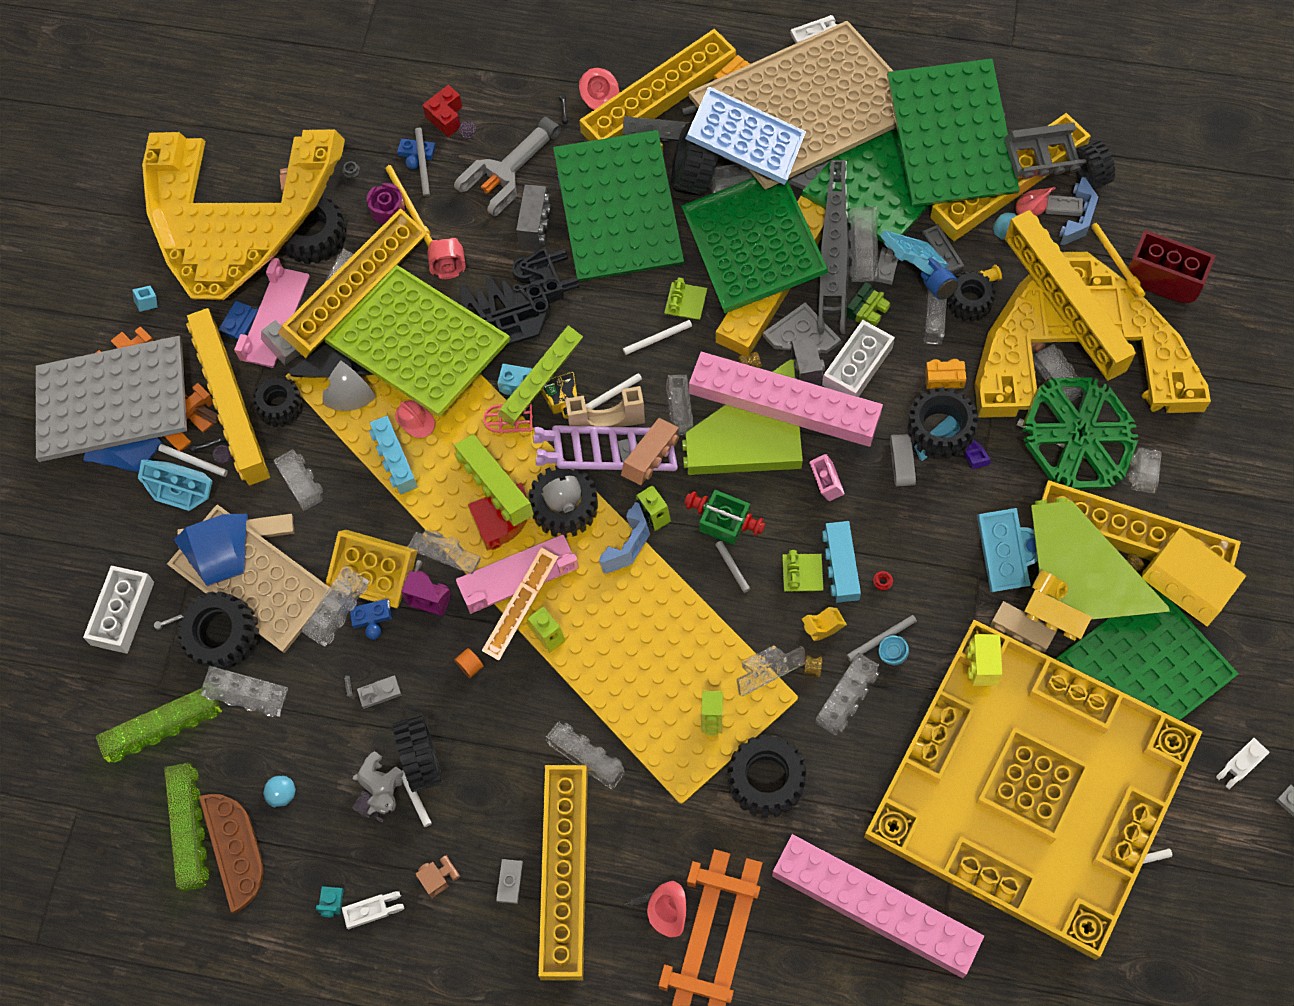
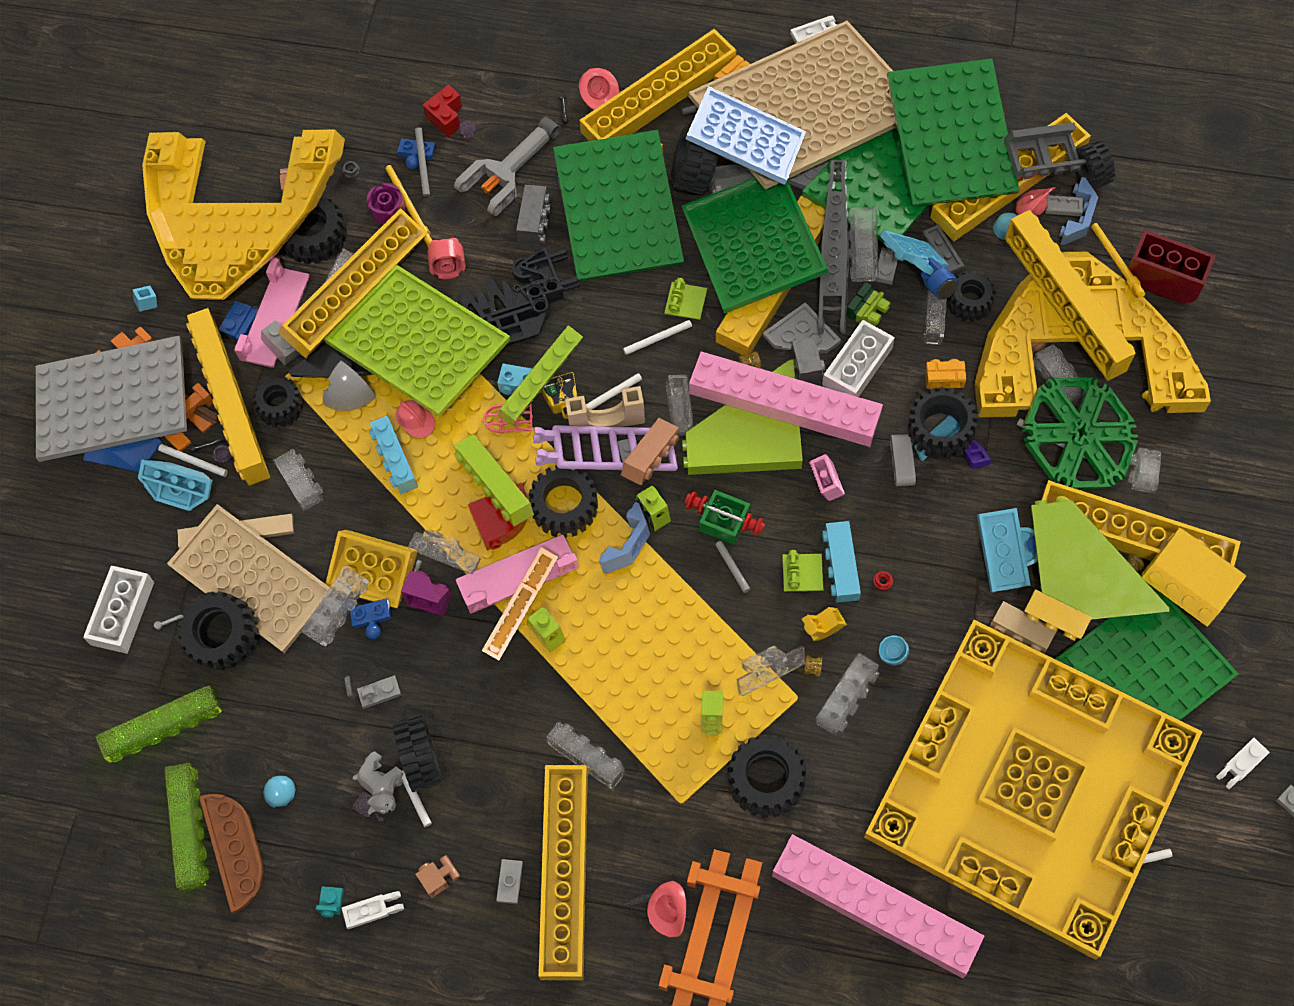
(216, 547): blue wedge -> none
(244, 691): clear brick -> none
(468, 663): orange piece -> none
(562, 494): light grey cylinder -> none
(666, 128): dark grey bracket -> none
(877, 640): light grey bar -> none
(985, 660): neon yellow brick -> none
(993, 273): yellow bush -> none
(1050, 585): yellow piece -> none

